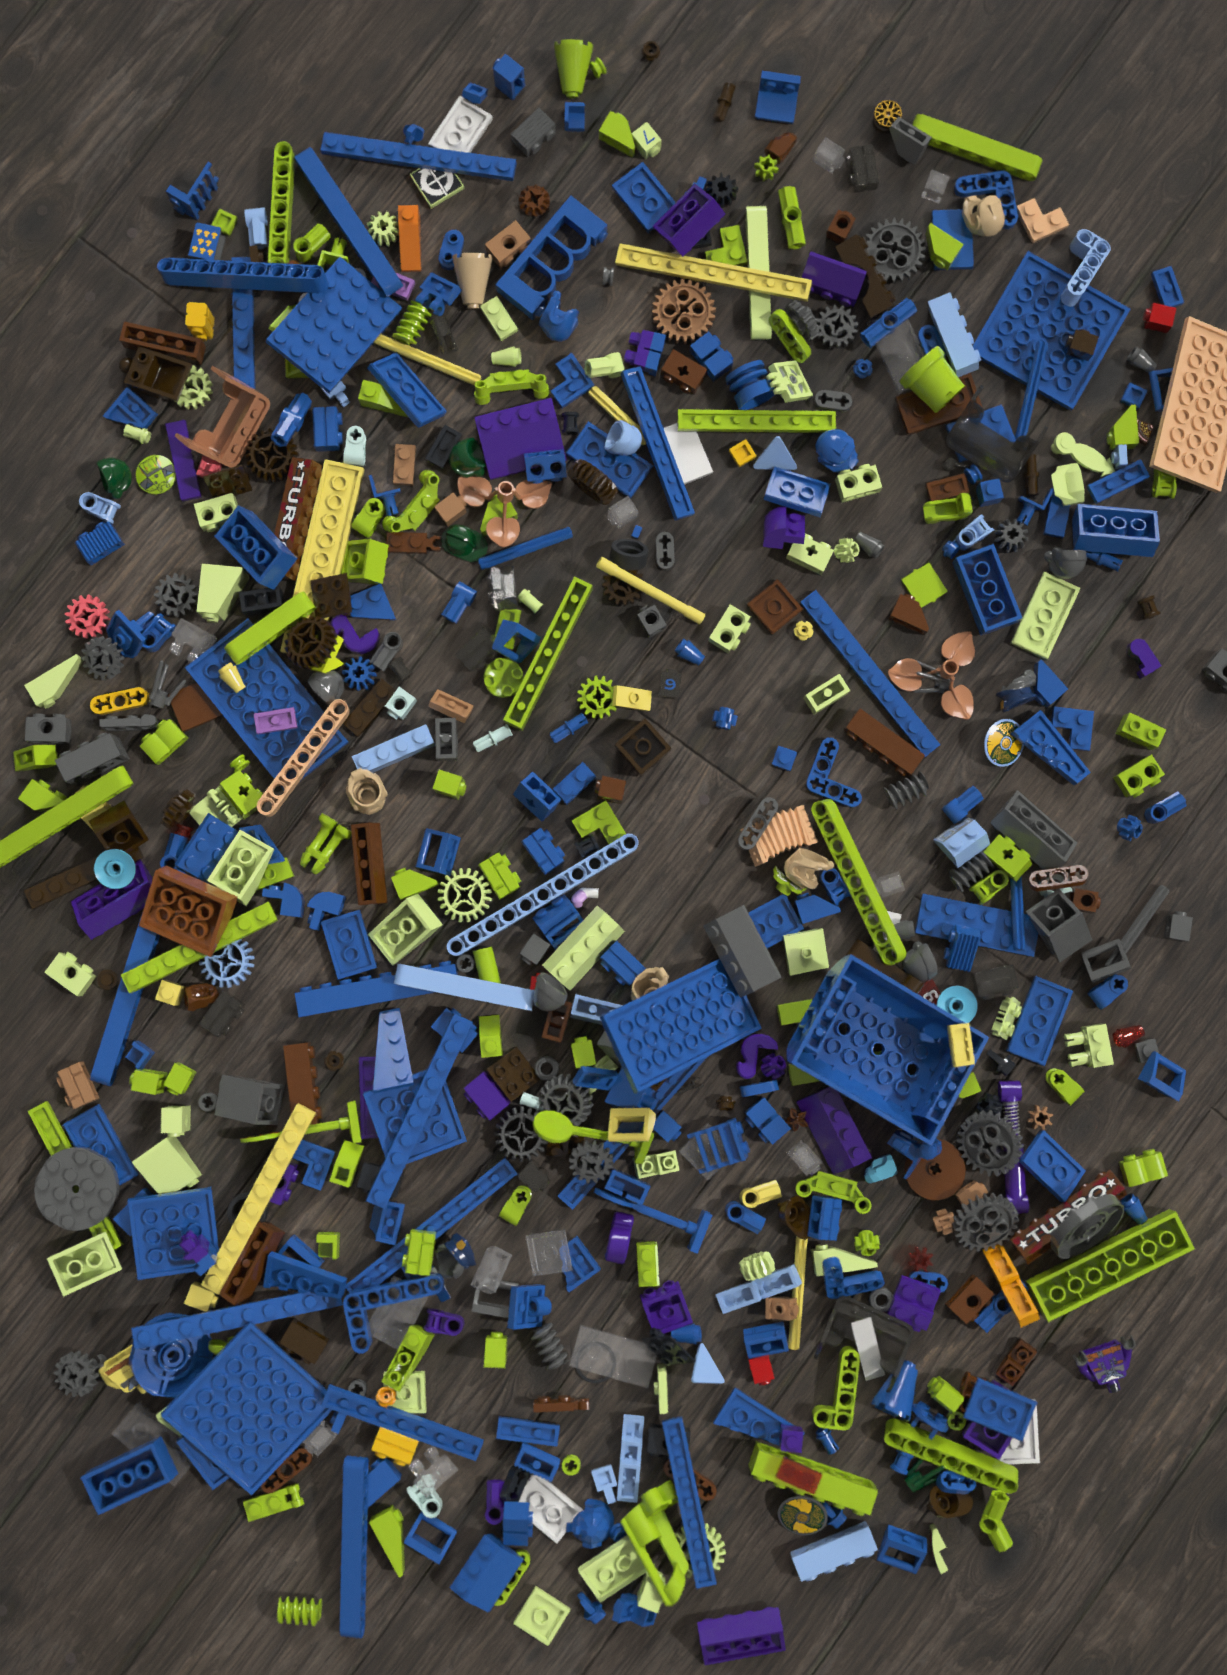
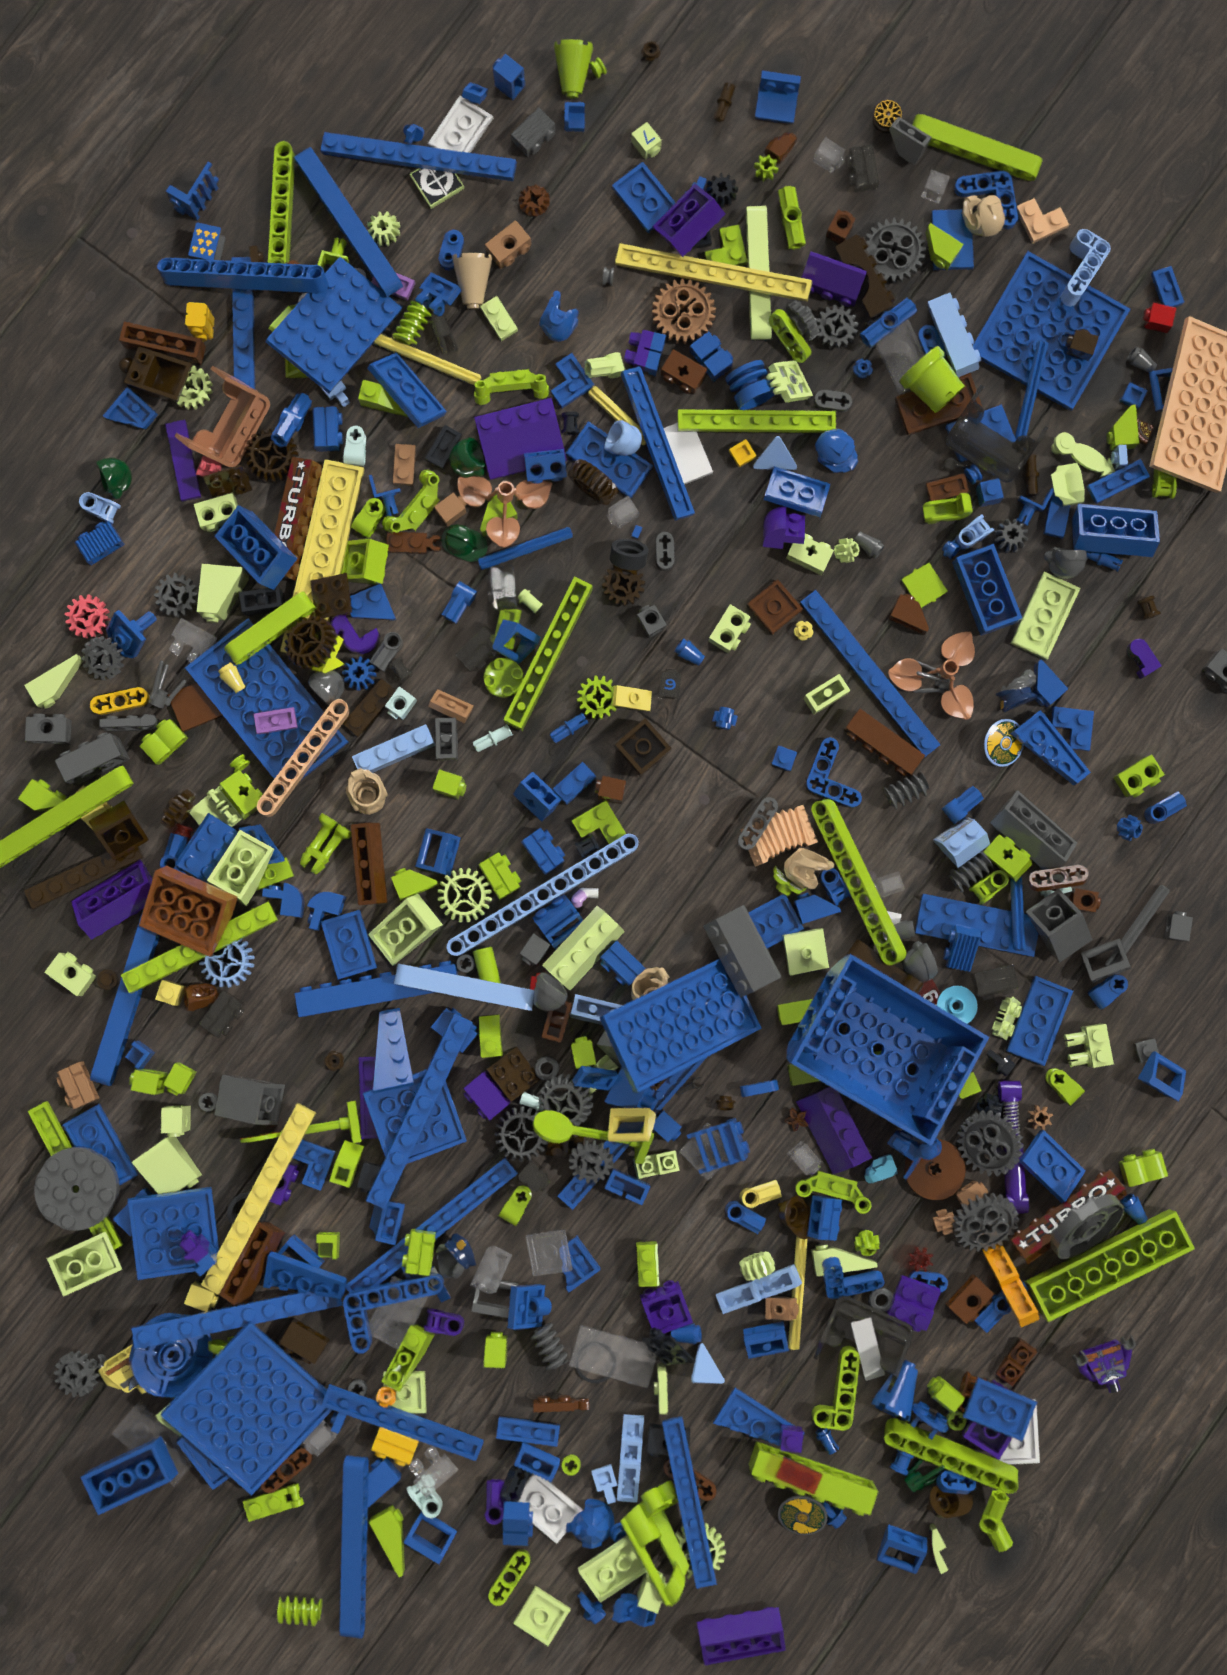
(35, 757): lime slope -> none
(108, 875): medium azure dish -> none
(142, 435): yellowish green pin -> none
(155, 474): lime dish -> none
(158, 632): blue piece -> none
(225, 221): lime tile -> none
(256, 223): light blue piece -> none
(301, 1078): reddish brown brick -> none
(312, 241): lime piece -> none
(409, 238): orange slope -> none
(487, 1573): blue slope -> none
(507, 357): yellowish green cone -> none
(578, 218): blue fence -> none
(613, 570): light yellow piece -> none
(617, 133): lime slope -> none
(619, 1238): dark purple animal -> none
(696, 1230): blue piece -> none
(749, 1051): dark purple animal -> none
(761, 1370): red brick -> none
(766, 1120): blue piece -> none
(773, 1066): dark purple gear -> none
(834, 1551): light blue brick -> none
(860, 487): yellowish green brick -> none
(960, 1045): light yellow plate -> none
(1125, 1036): clear red cone -> none
(1140, 731): lime brick -> none

